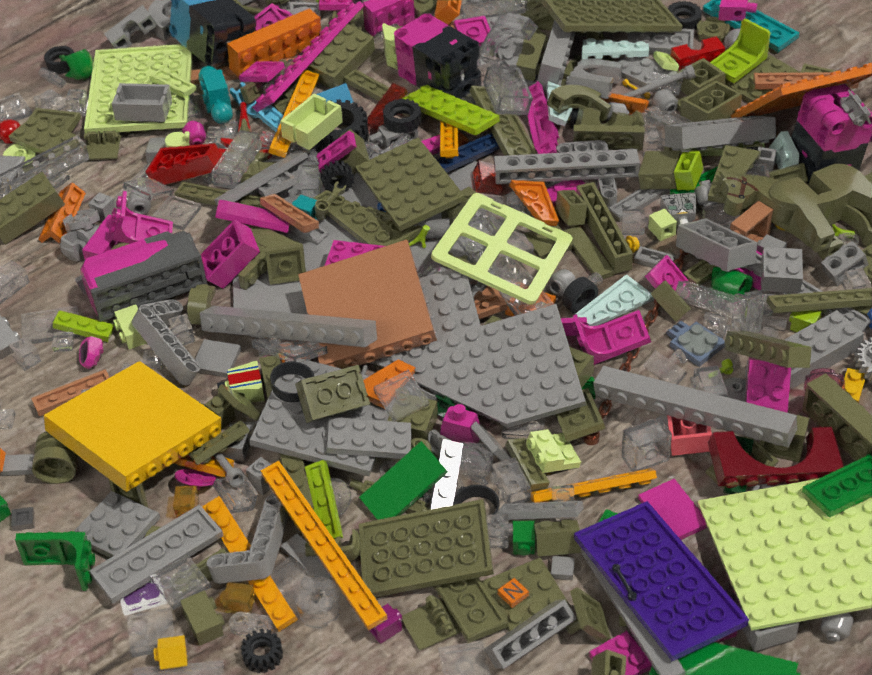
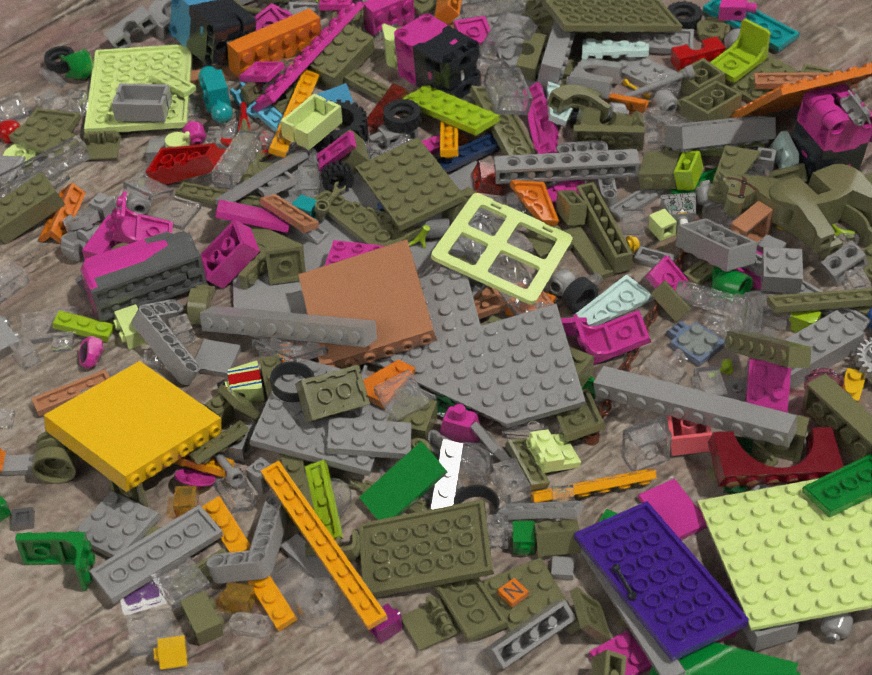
(264, 661): black tyre -> none
(665, 61): yellowish green tile -> none

